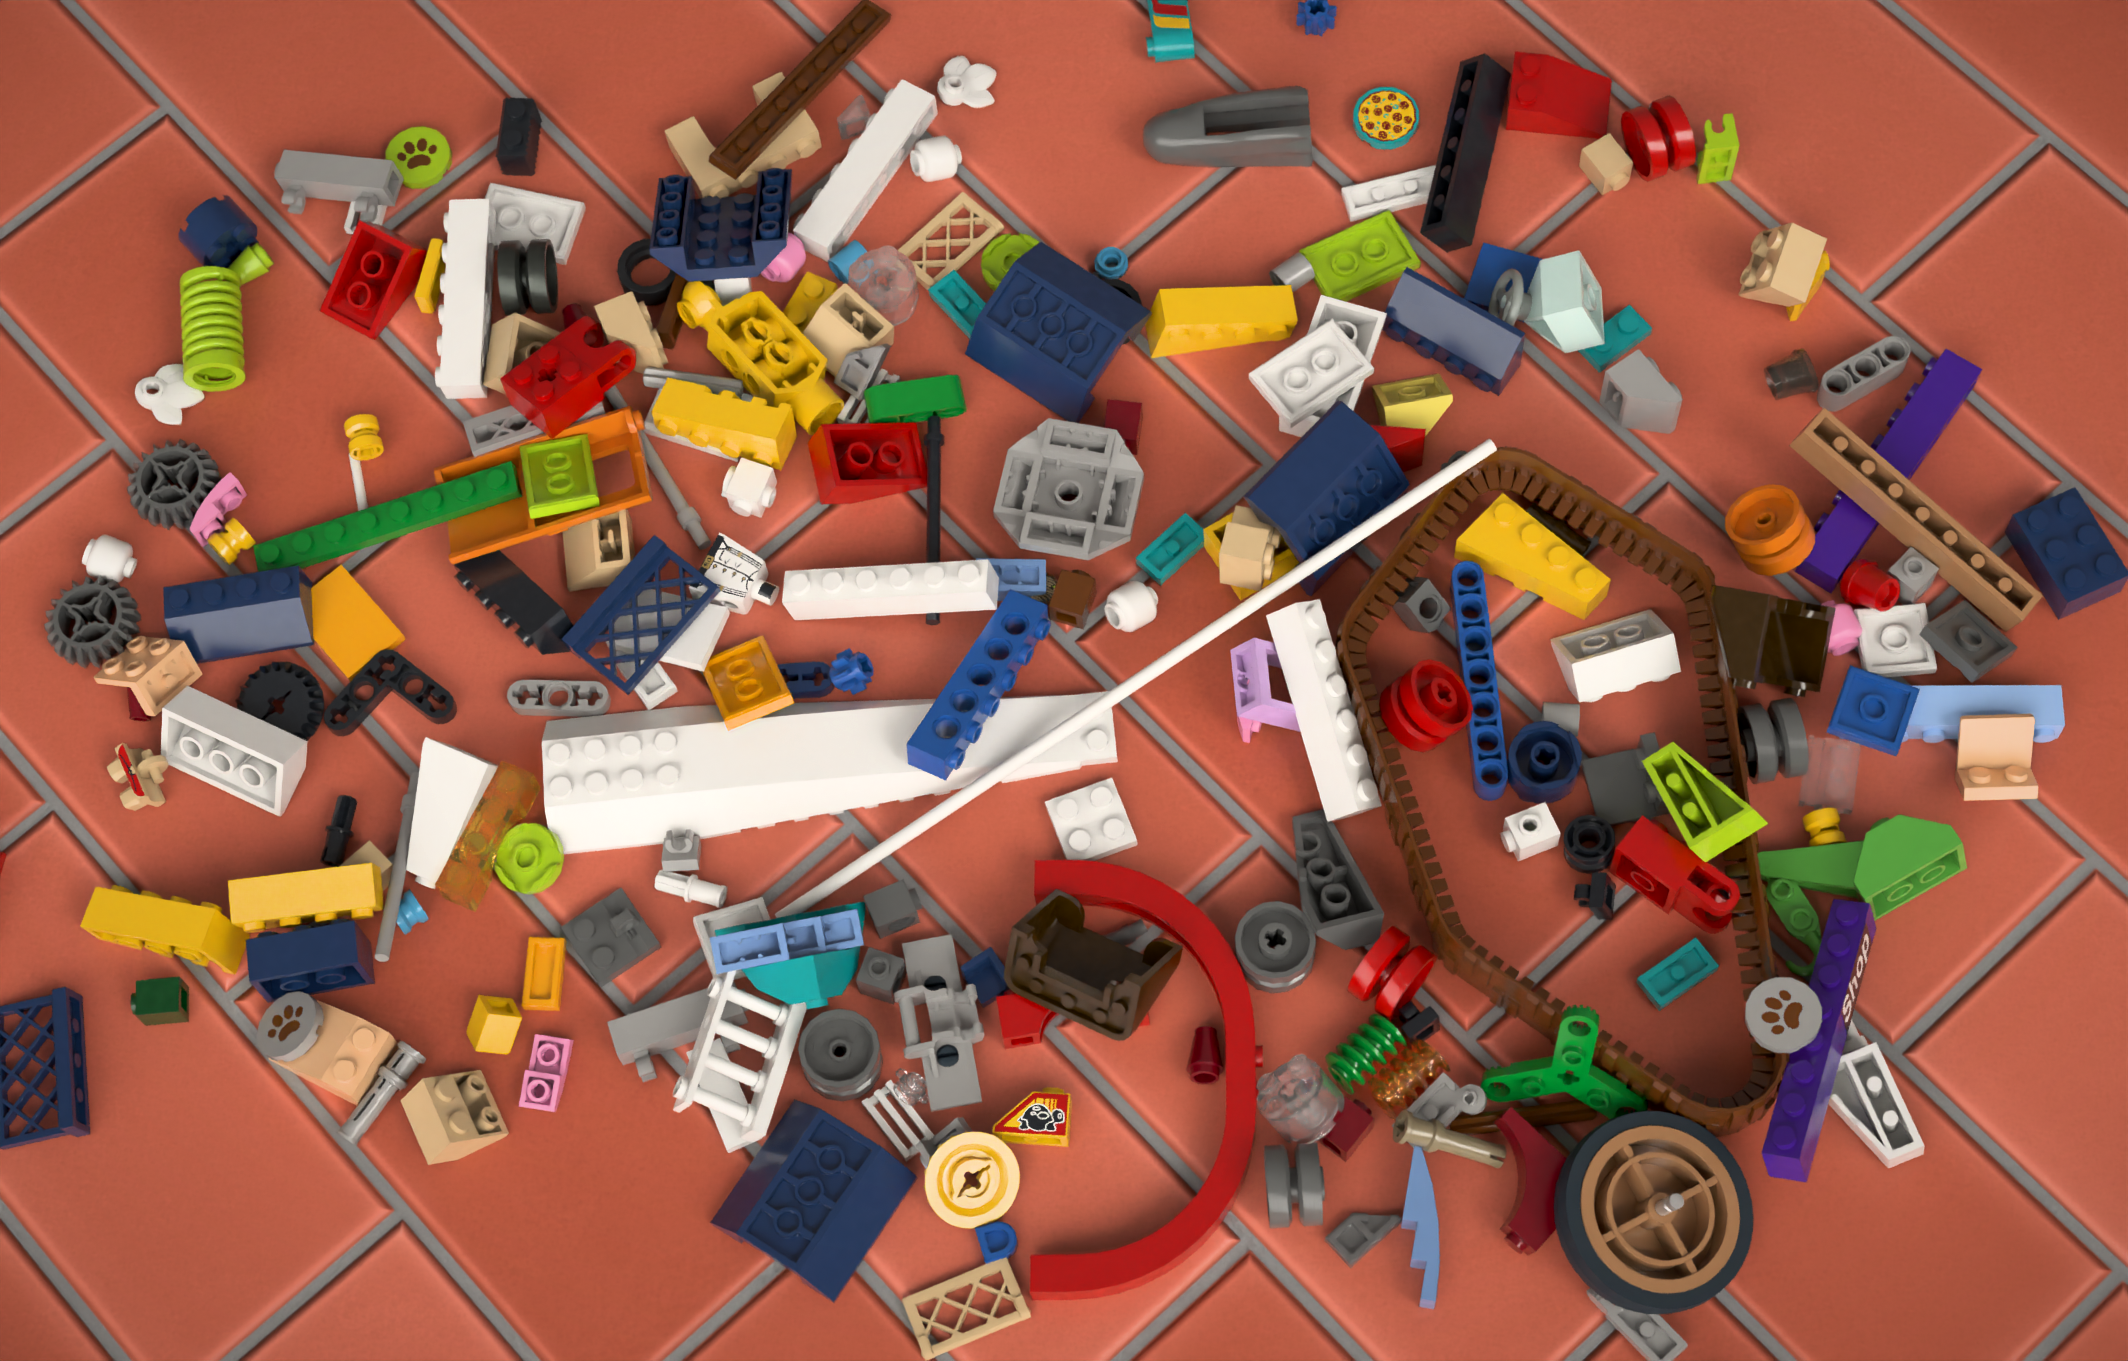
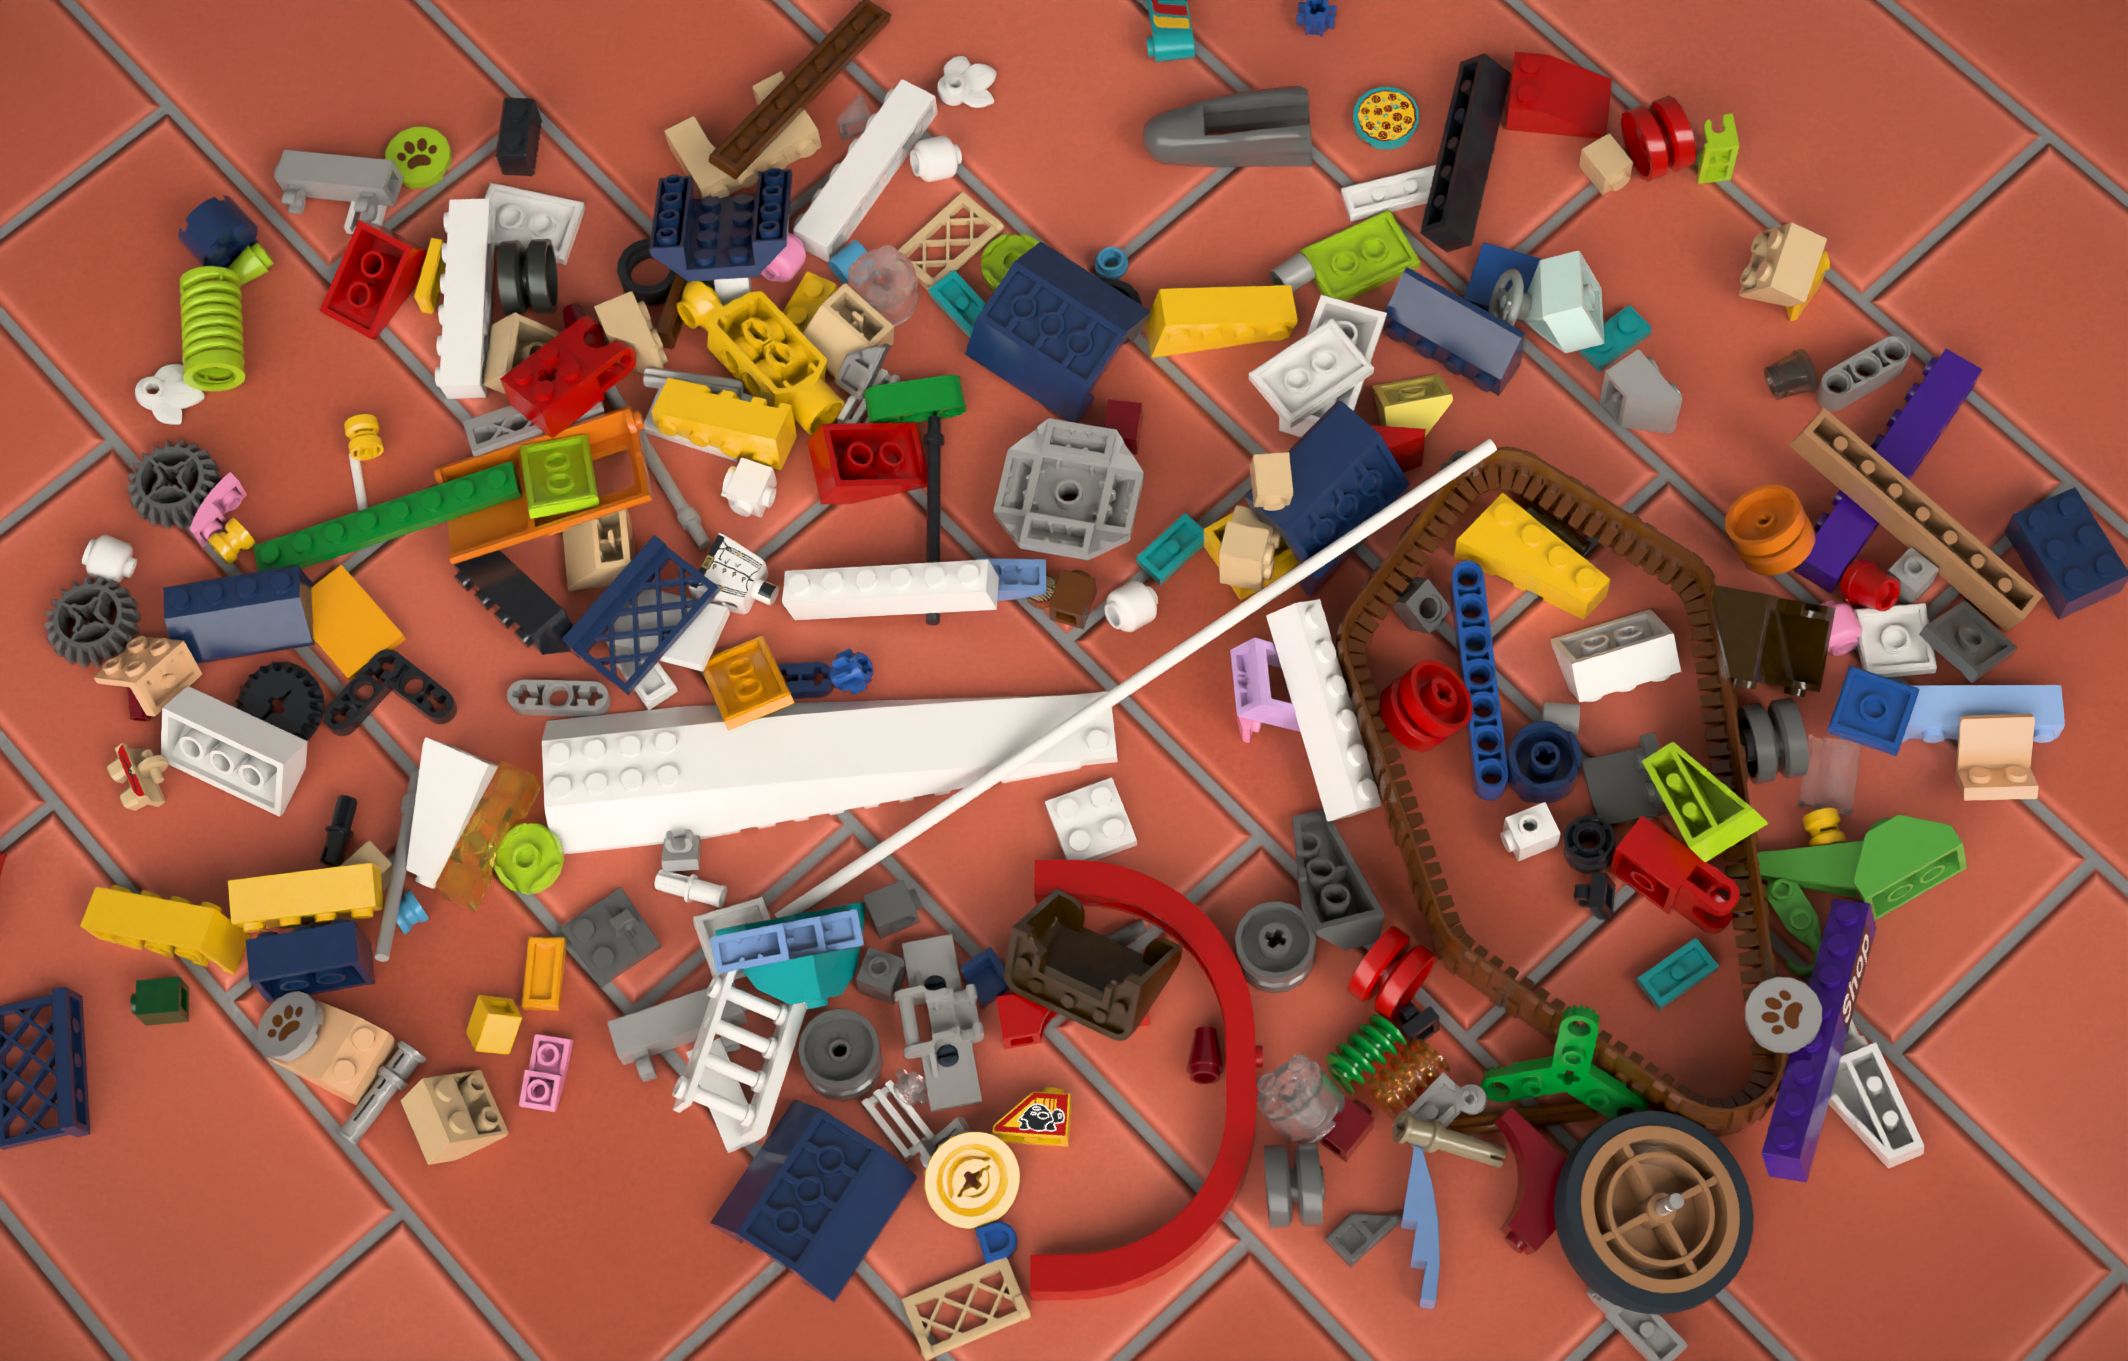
(1008, 637): blue brick -> none
(1271, 480): none -> tan brick

